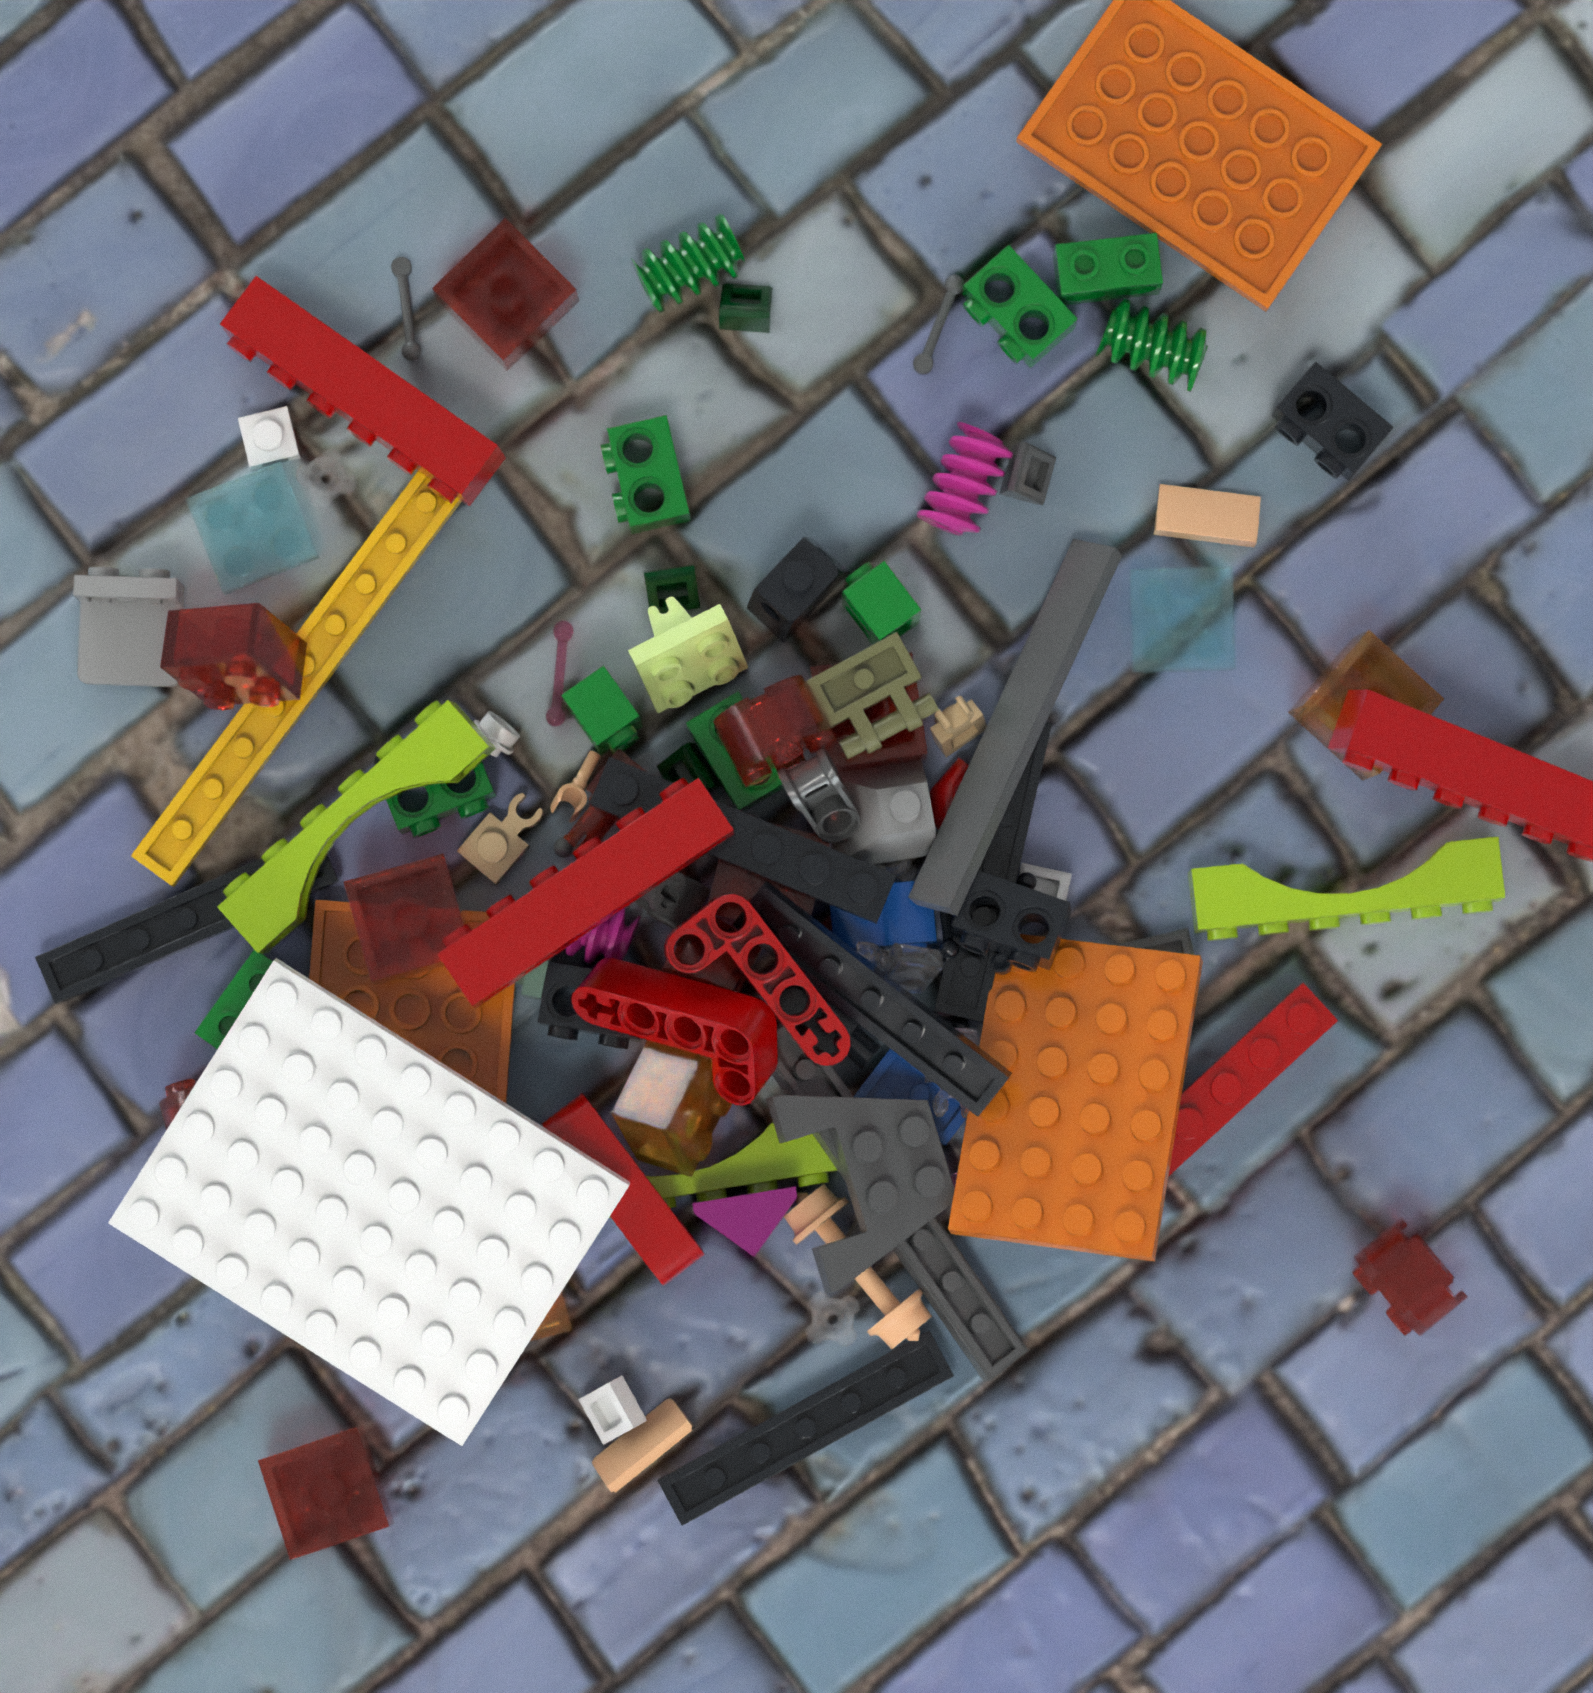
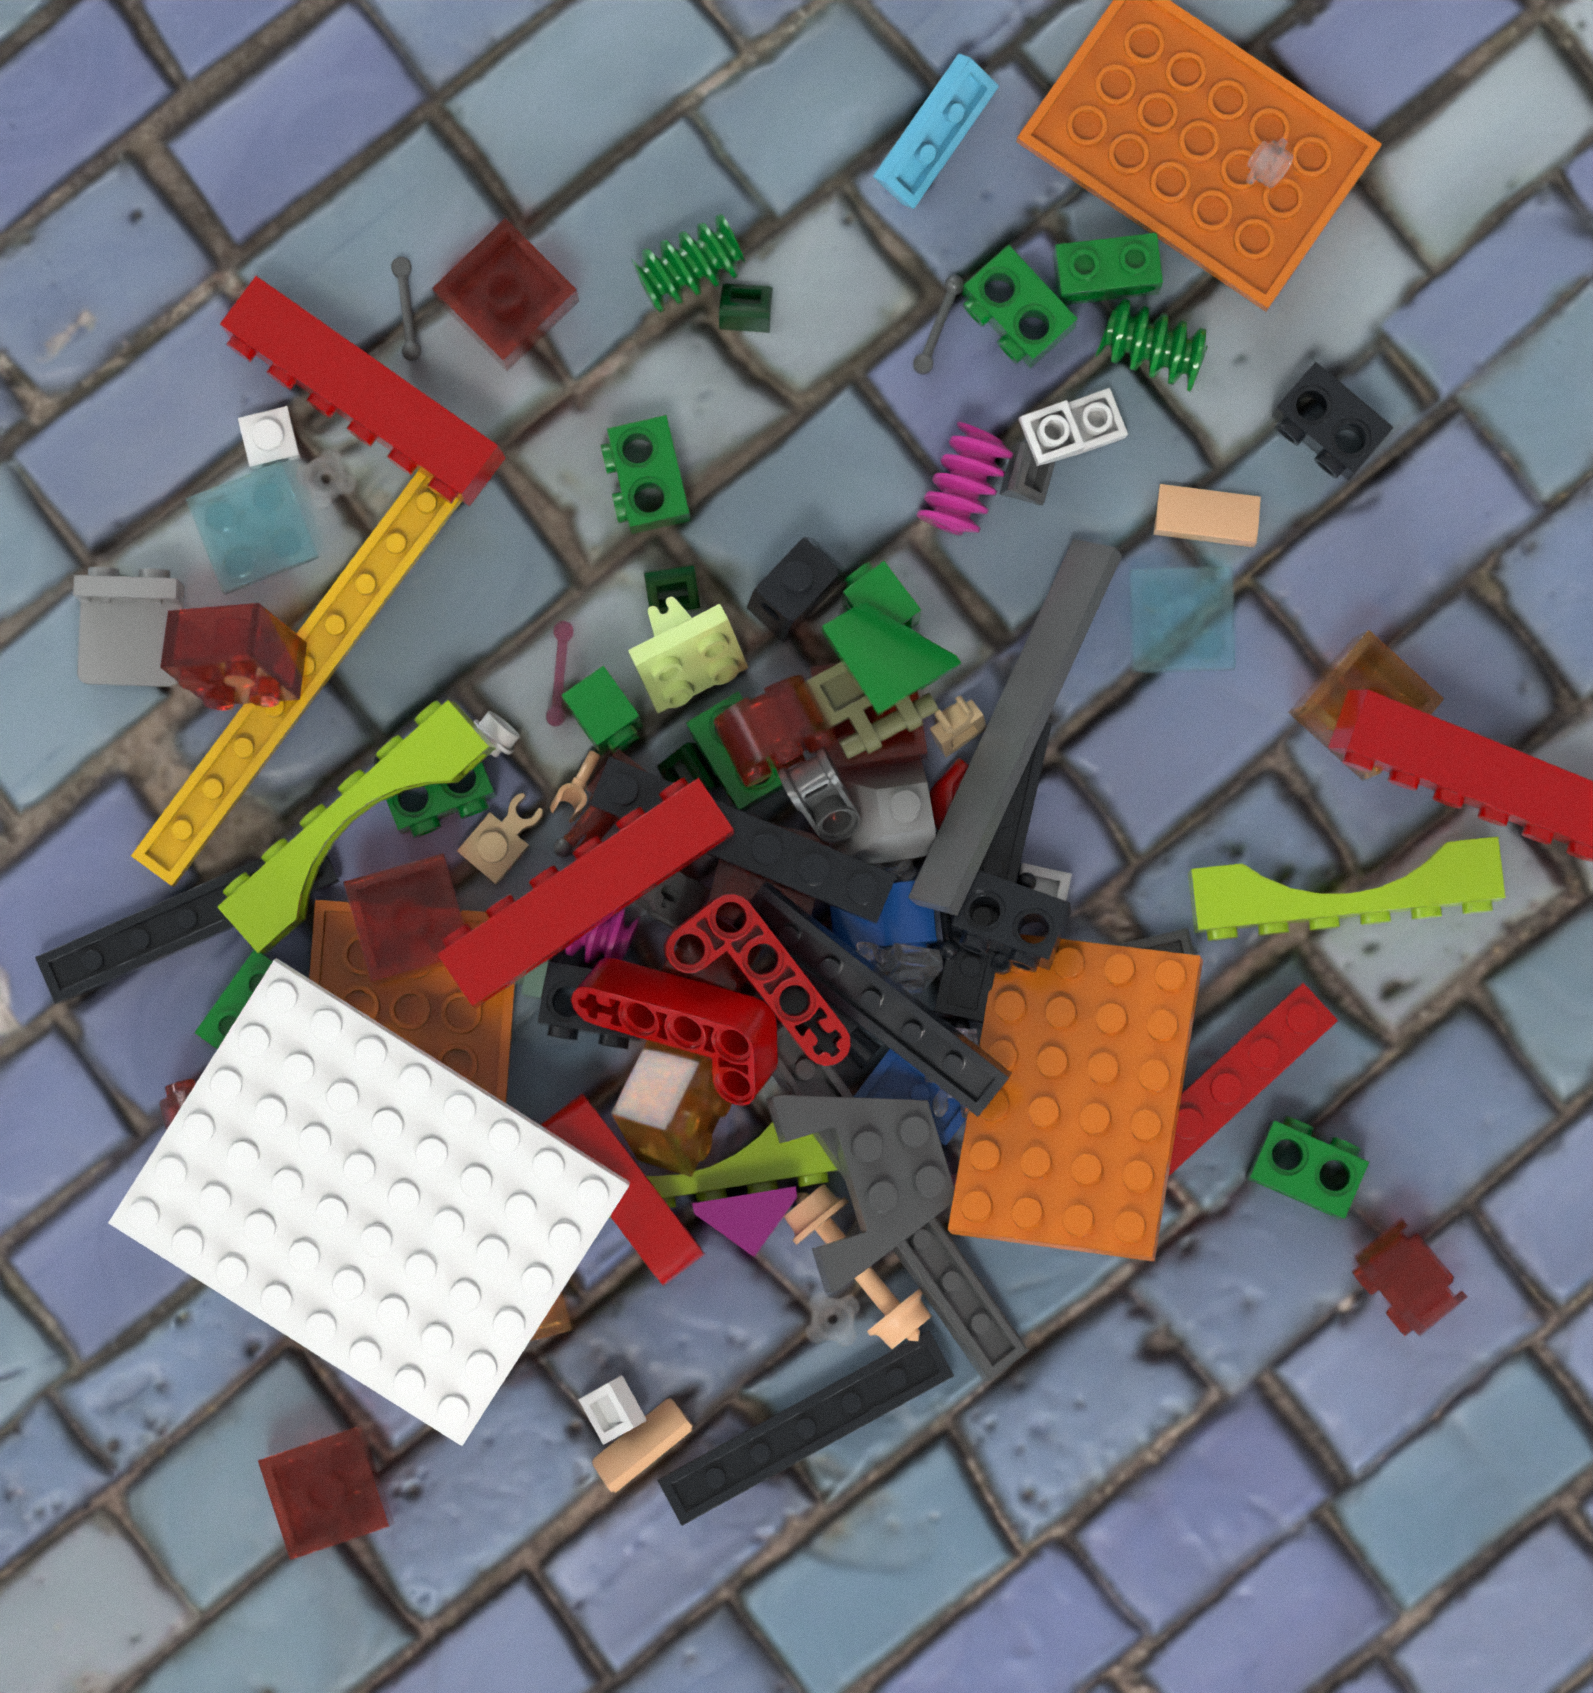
(886, 655): none -> green slope
(936, 131): none -> medium azure plate
(1073, 427): none -> white slope
(1269, 163): none -> clear plate
(1303, 1180): none -> green brick

